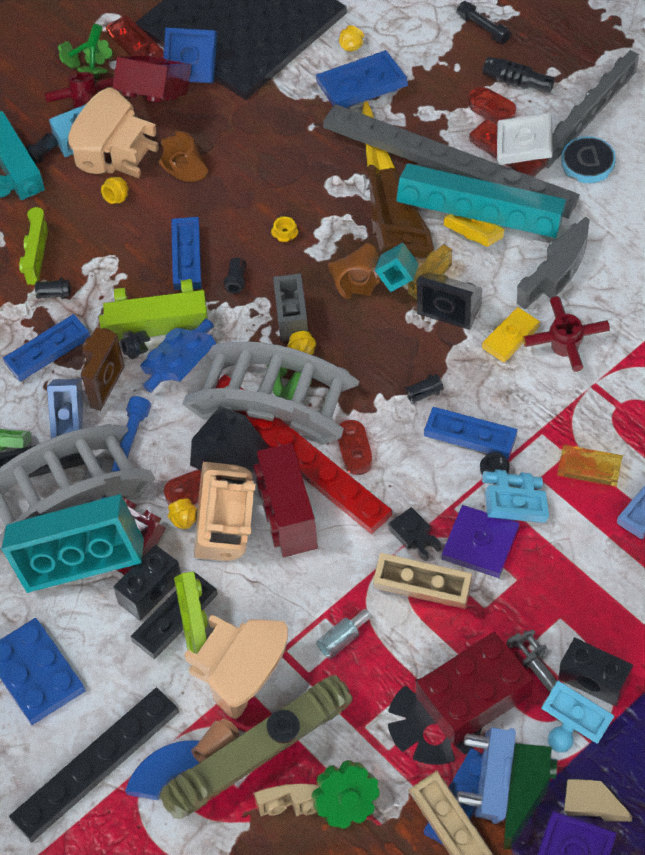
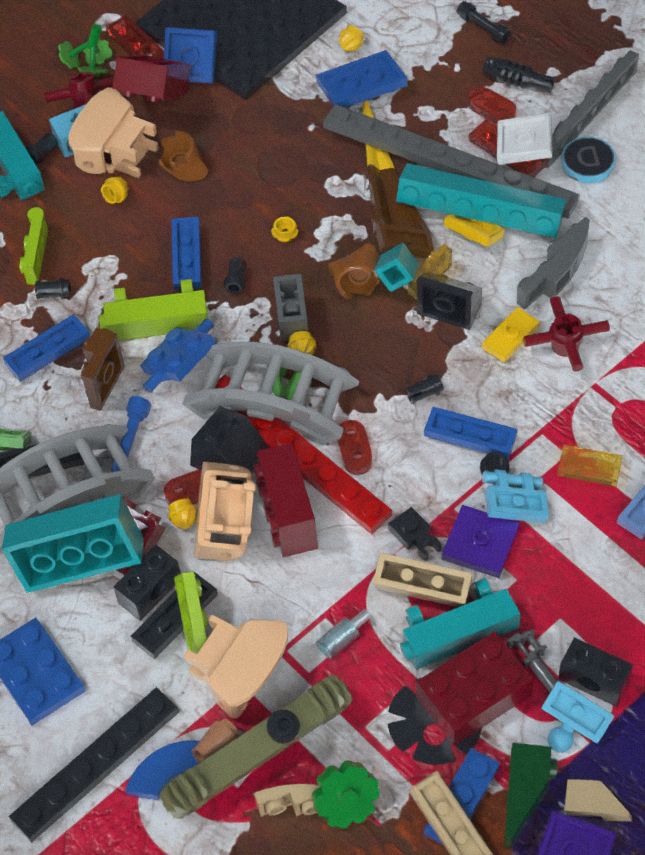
(65, 406): medium blue slope -> none
(134, 344): black plate -> none
(459, 628): none -> teal brick
(494, 775): medium blue piece -> none

